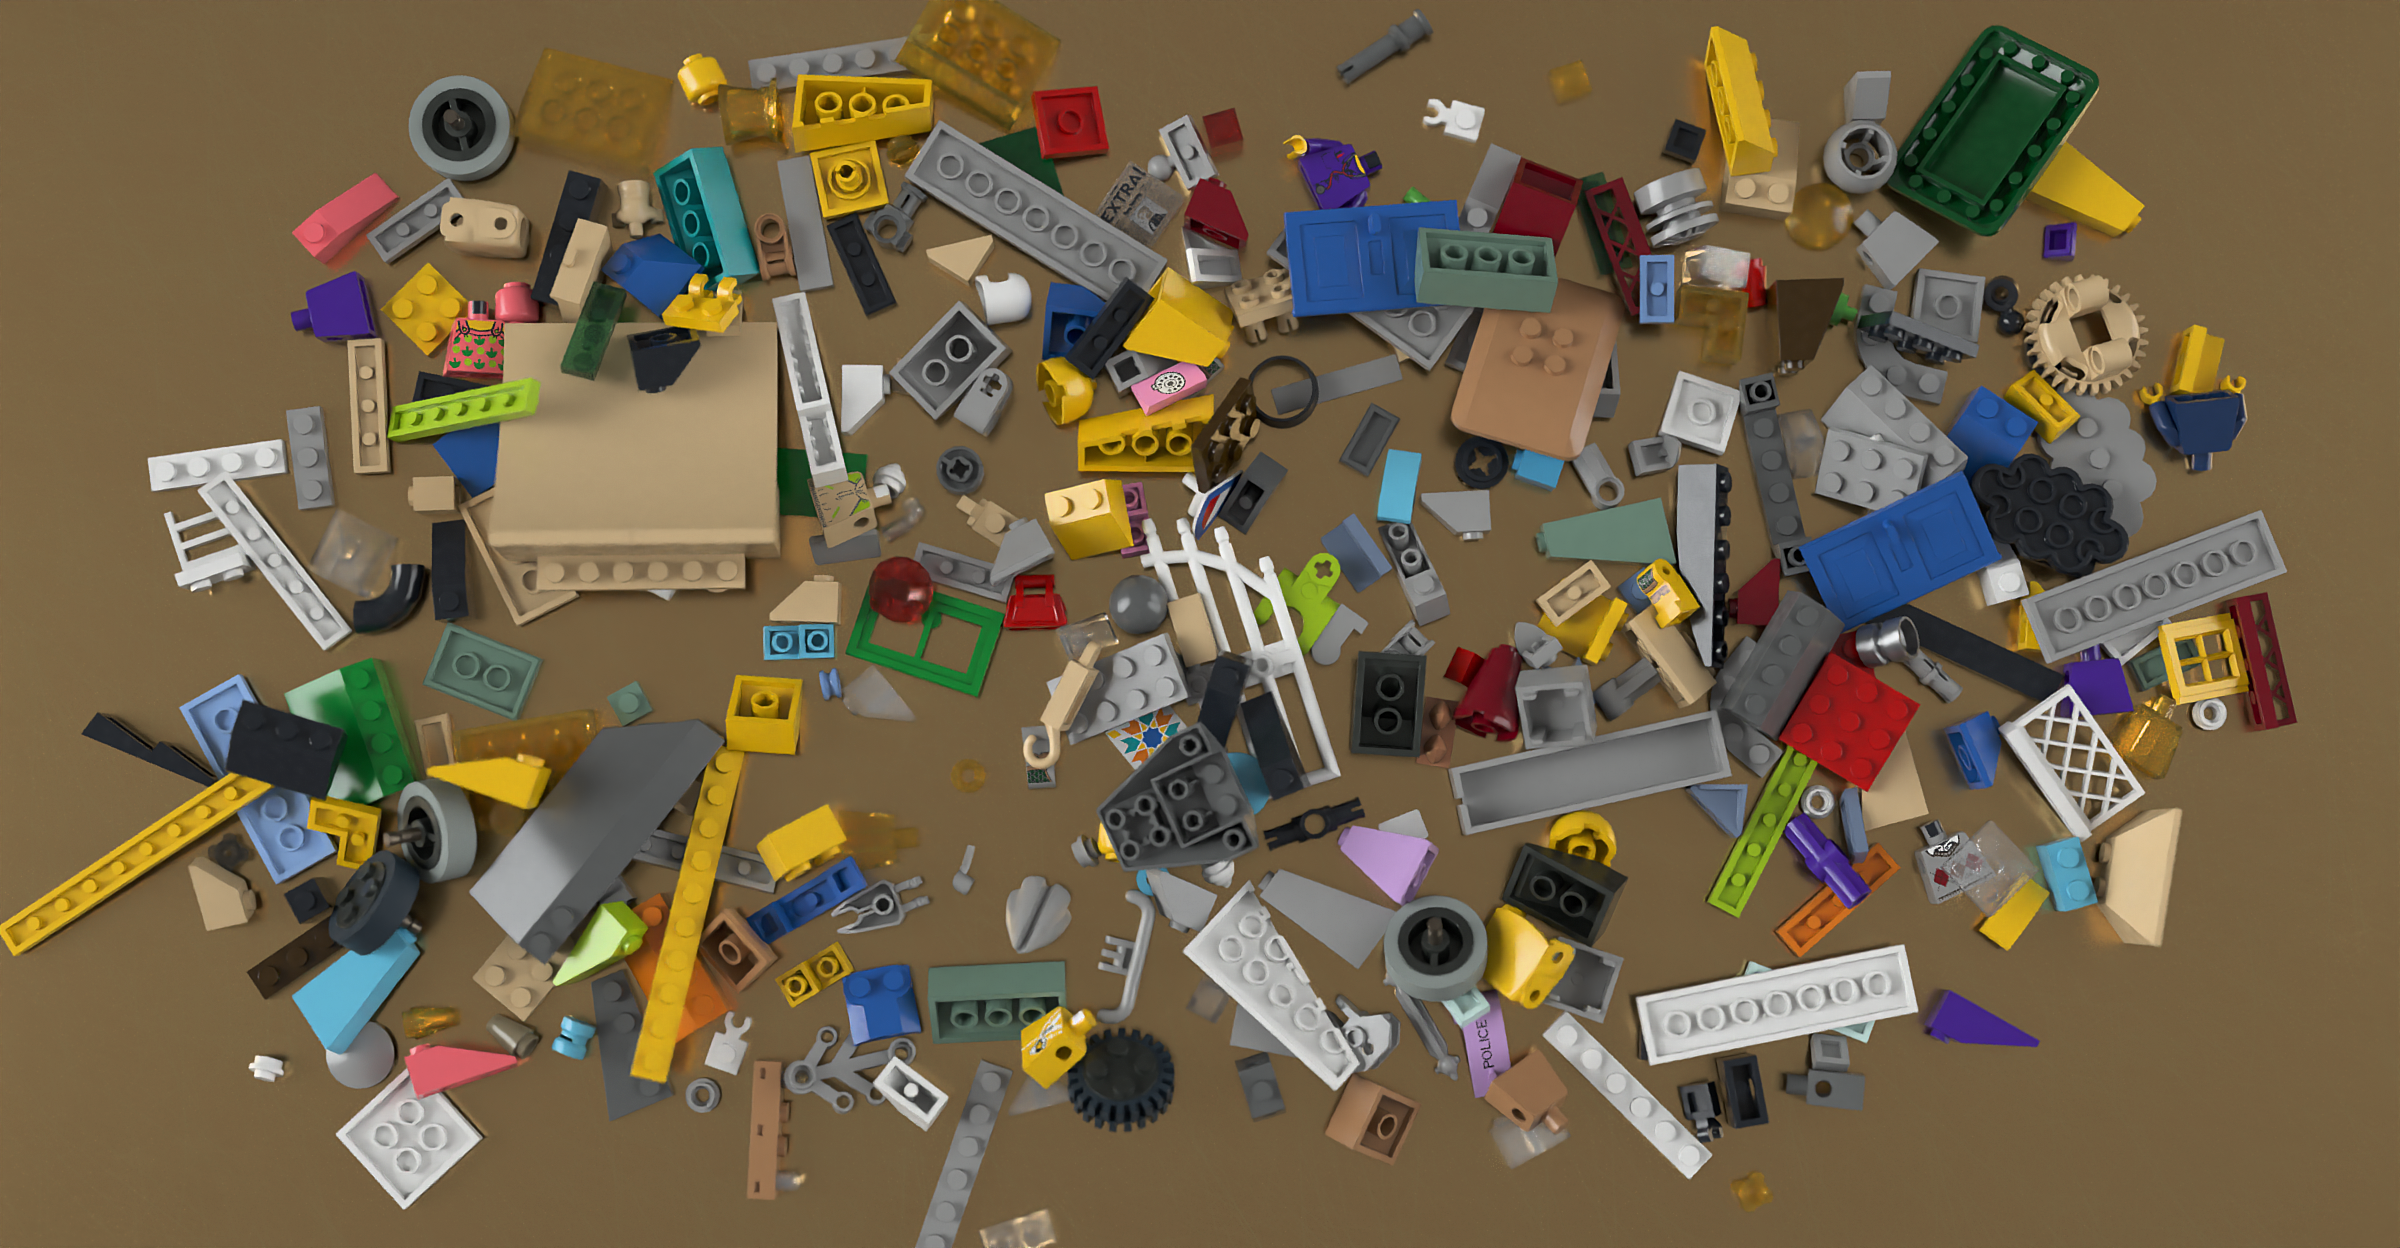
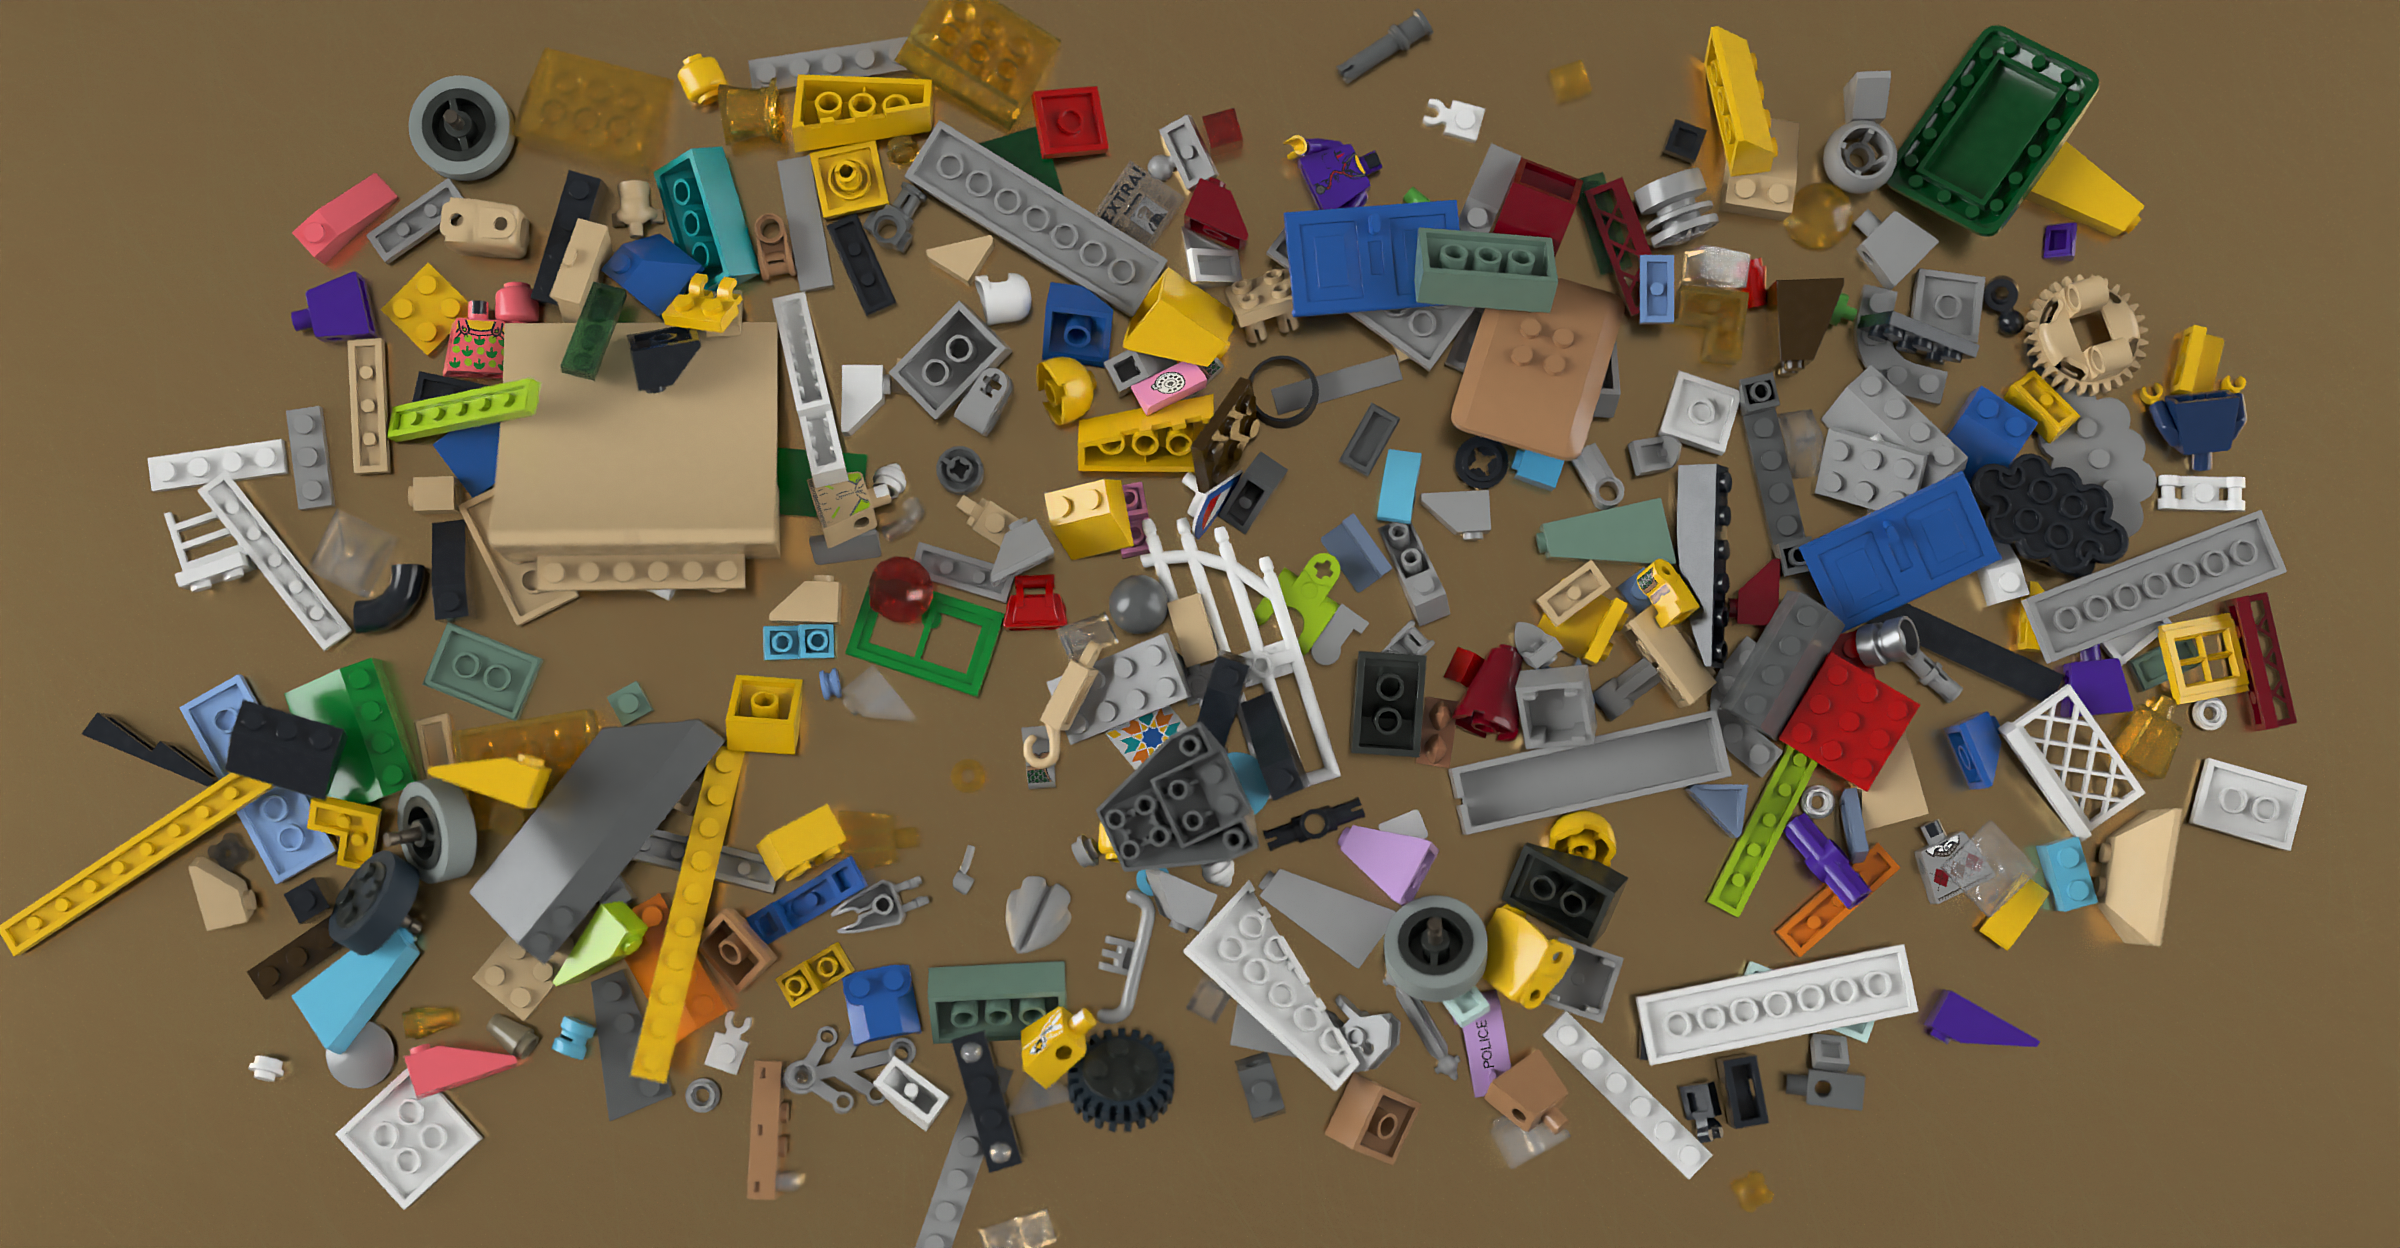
(987, 1101): none -> black piece
(1109, 328): black plate -> none
(2201, 493): none -> white plate
(2247, 804): none -> white plate

